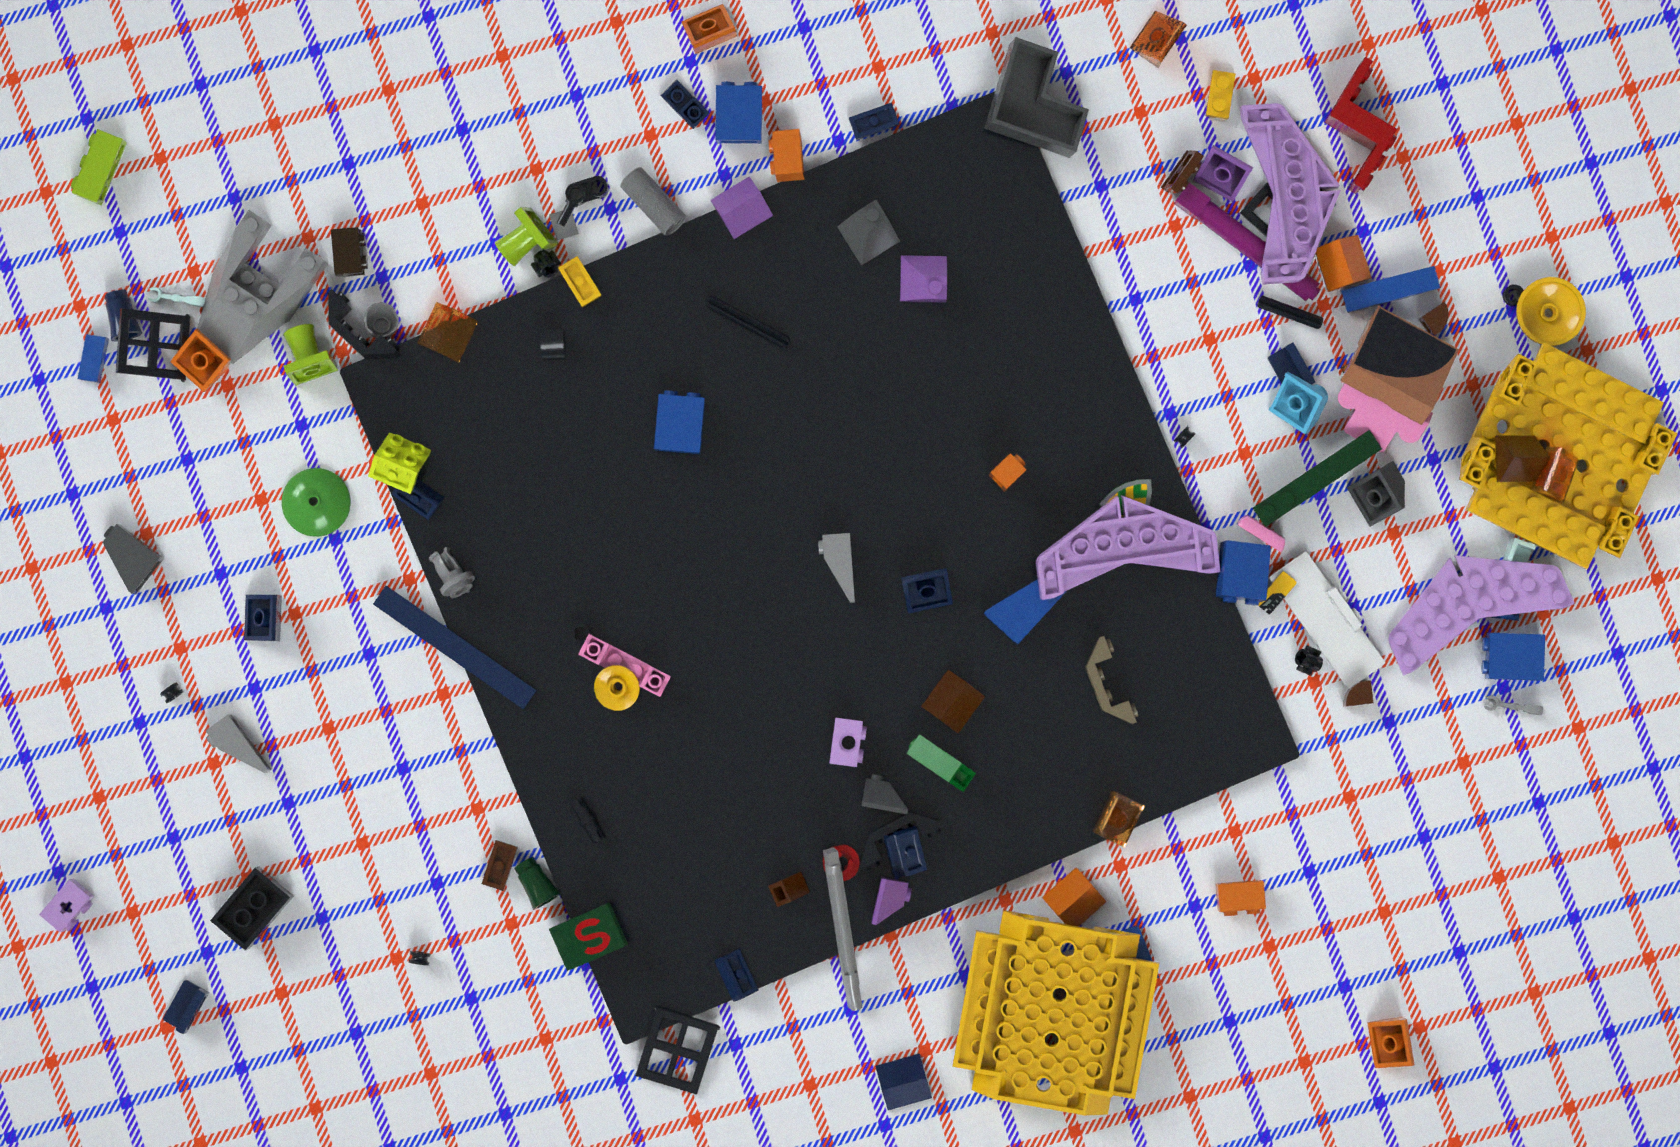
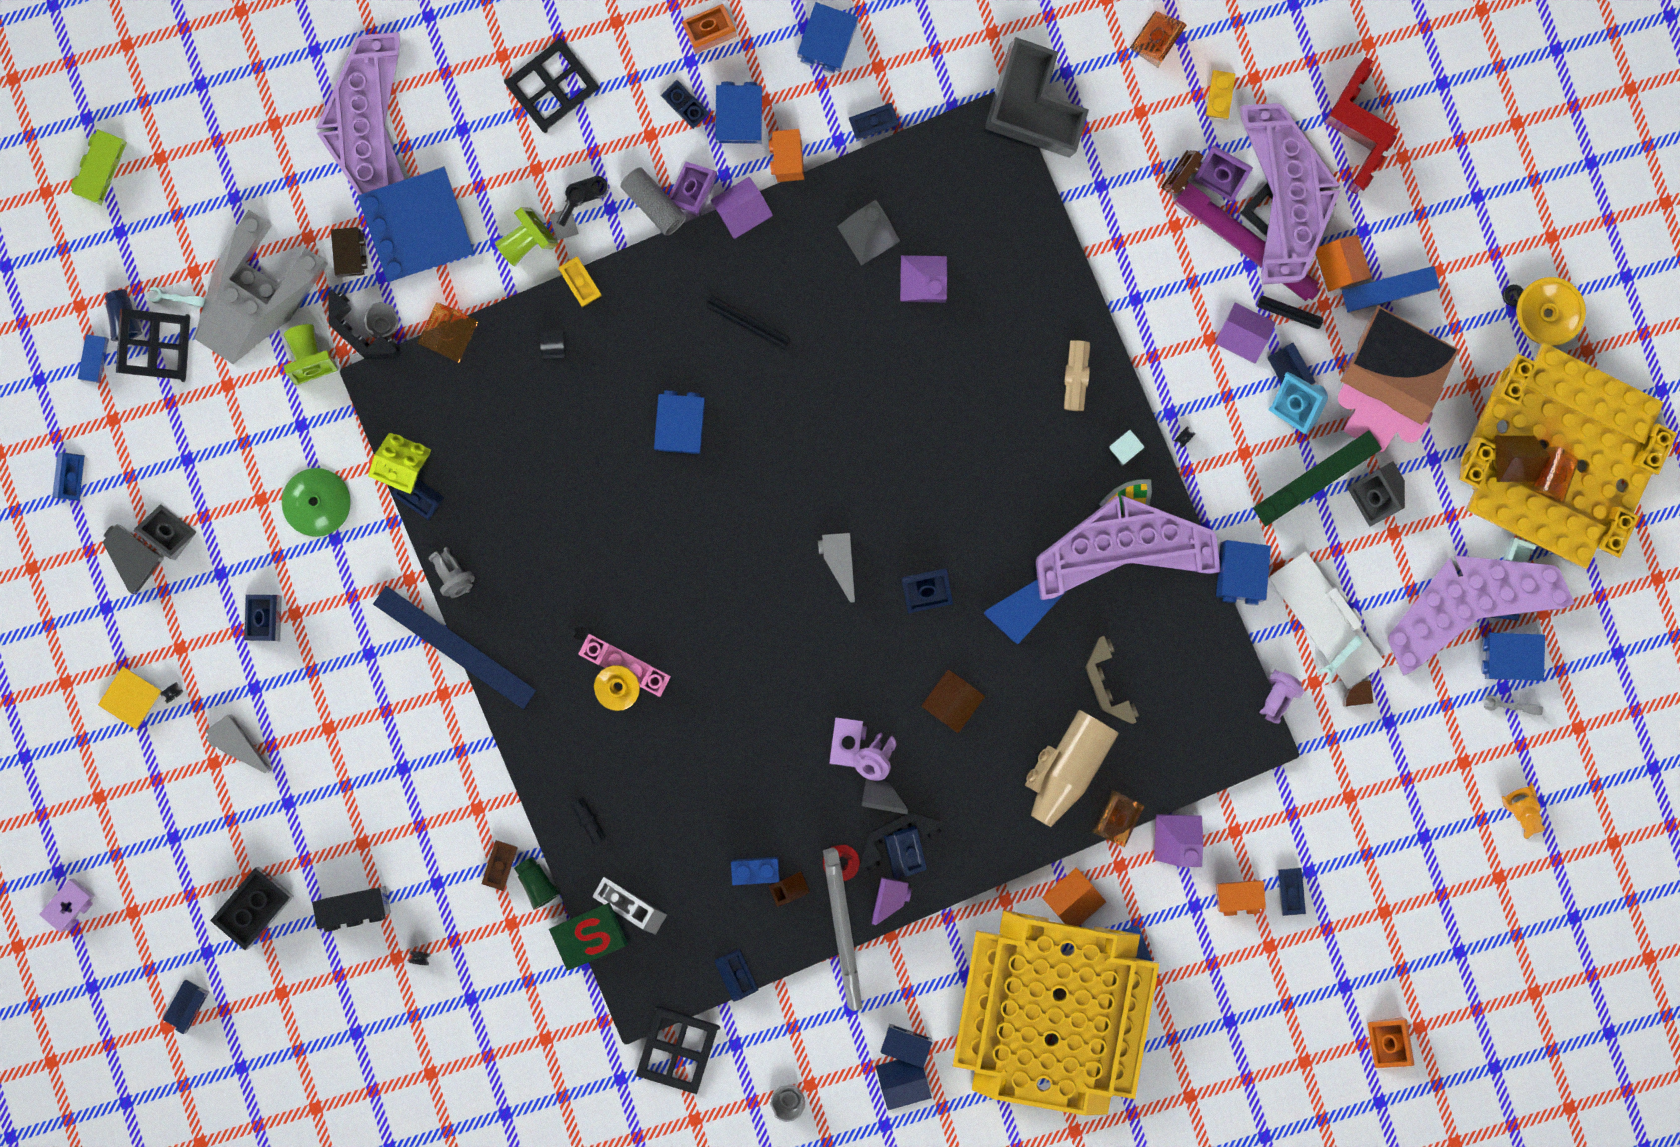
(68, 476): none -> blue slope
(129, 698): none -> yellow tile
(165, 532): none -> dark grey slope
(201, 360): orange slope -> none
(351, 909): none -> black brick
(360, 112): none -> lavender wing
(415, 224): none -> blue plate
(545, 263): black gear -> none
(551, 85): none -> black window
(630, 906): none -> light grey slope
(693, 188): none -> medium lavender slope
(755, 870): none -> blue brick
(787, 1103): none -> light grey hair
(827, 38): none -> blue brick
(873, 762): none -> lavender piece
(906, 1045): none -> dark blue panel
(940, 762): green slope -> none
(1008, 471): orange brick -> none
(1068, 770): none -> tan piece
(1076, 375): none -> tan piece
(1126, 447): none -> light aqua panel
(1179, 840): none -> medium lavender slope
(1245, 333): none -> medium lavender slope
(1262, 532): bright pink piece -> none
(1277, 592): yellow sticker -> none
(1283, 691): none -> lavender piece
(1291, 891): none -> dark blue plate
(1308, 660): black gear -> none
(1340, 658): none -> light aqua piece
(1435, 319): reddish brown brick -> none
(1525, 810): none -> light orange hair

